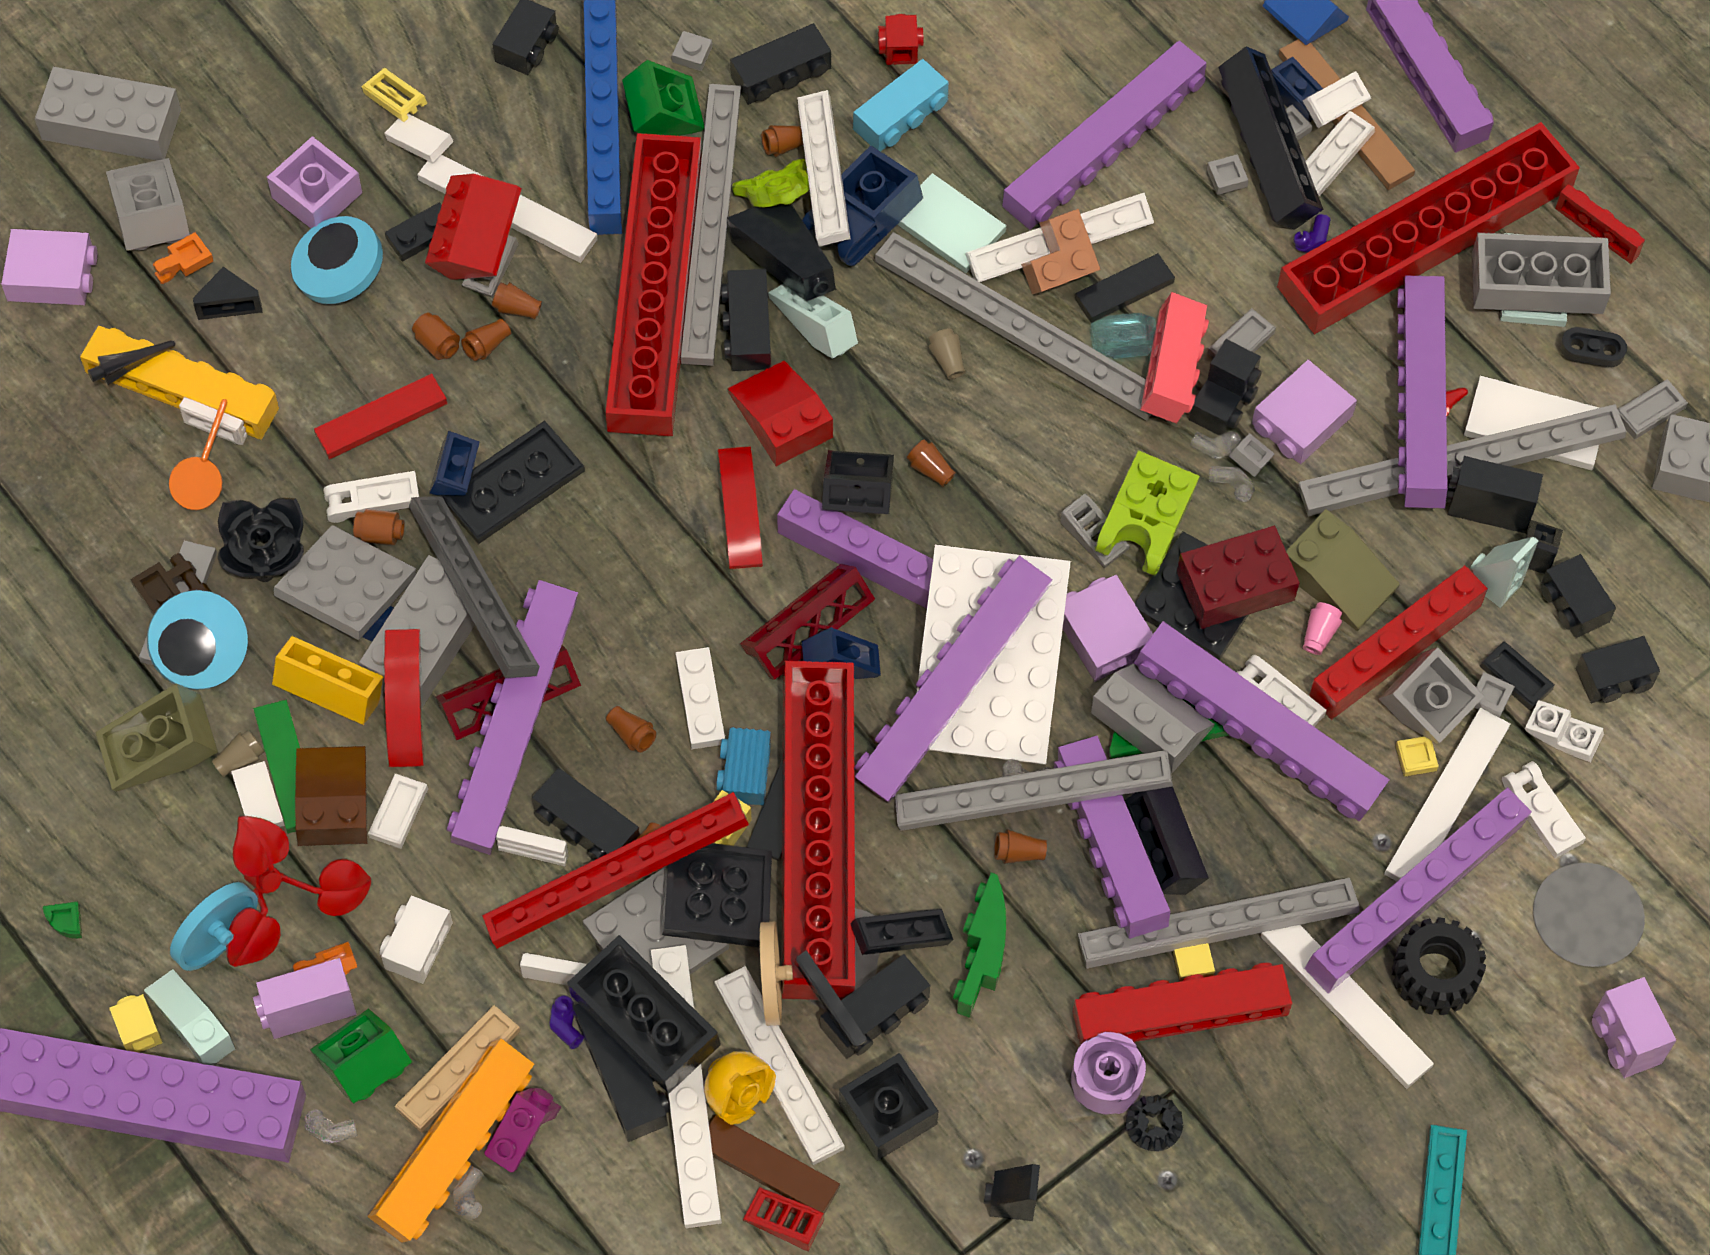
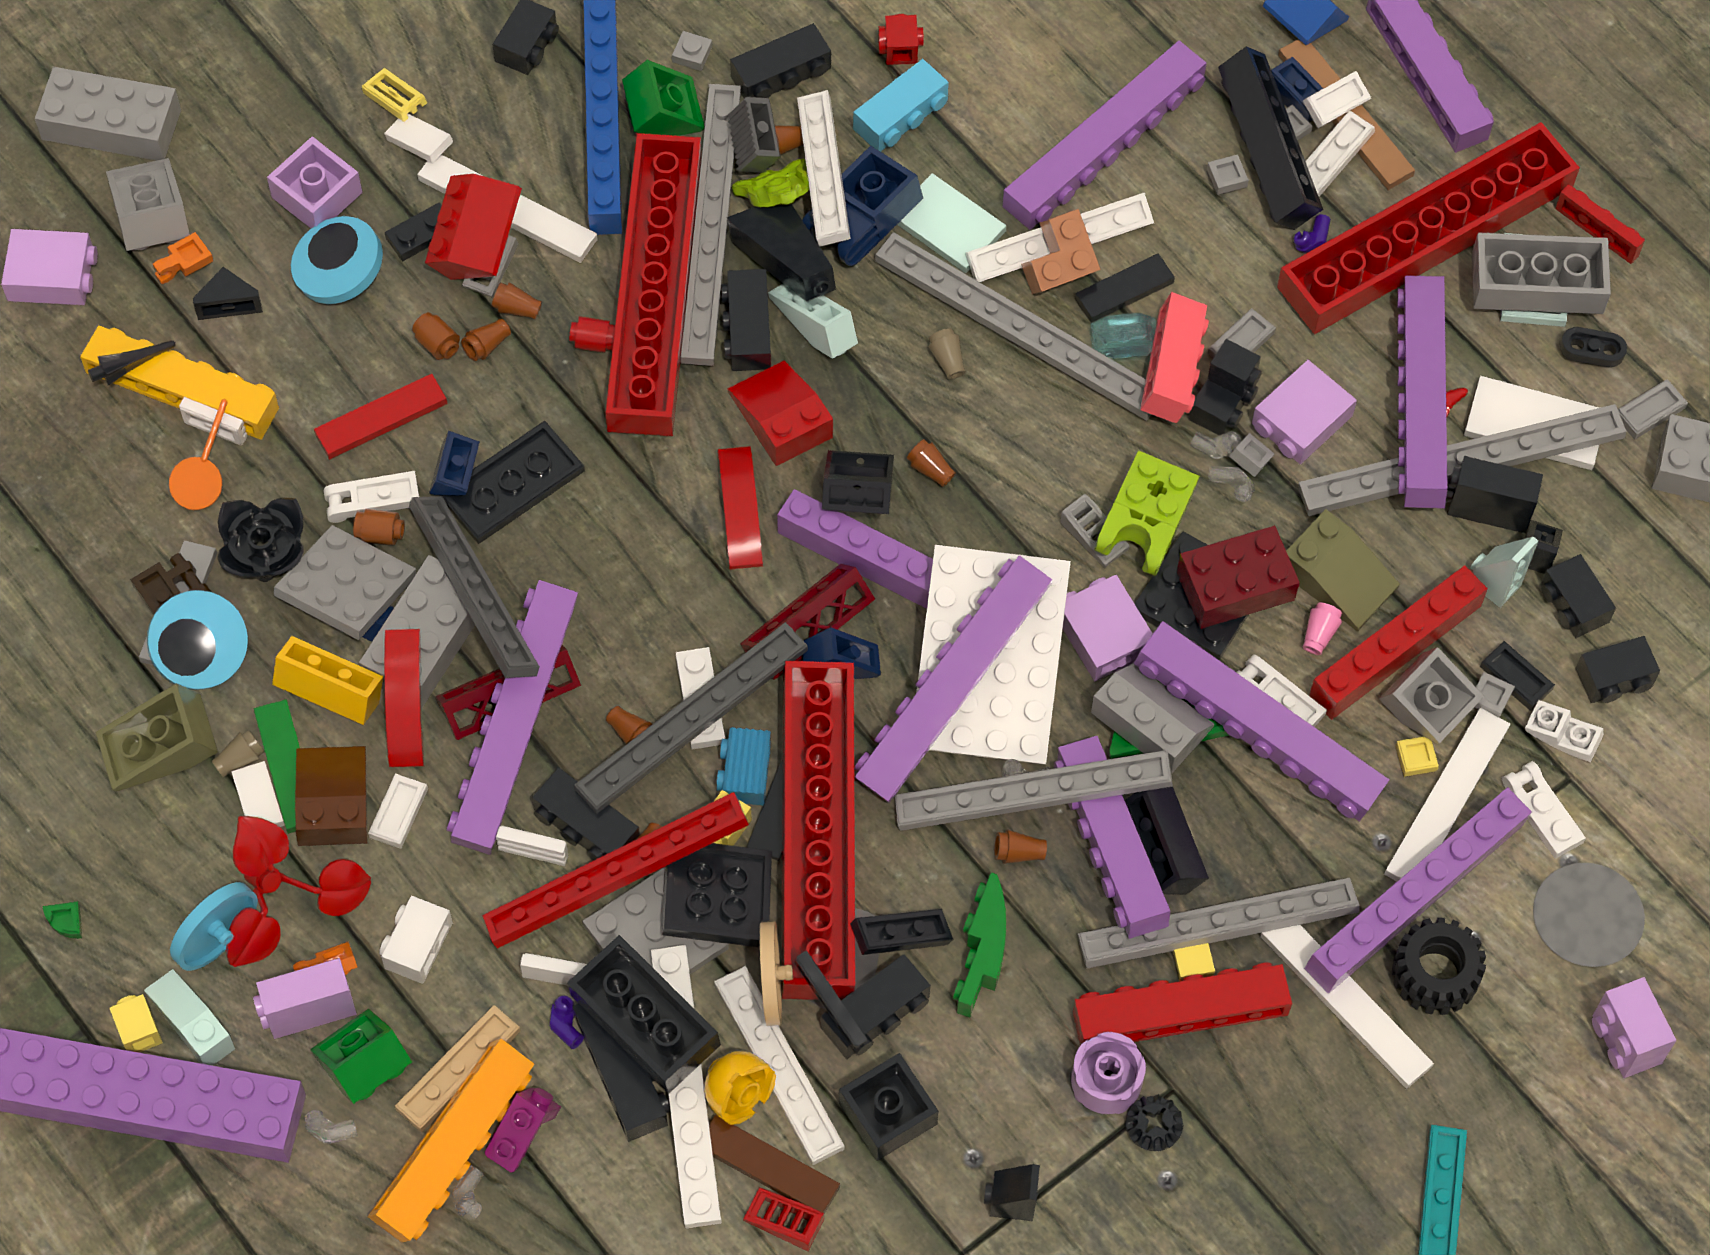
(592, 334): none -> red brick
(690, 718): none -> dark grey tile
(754, 135): none -> dark grey brick

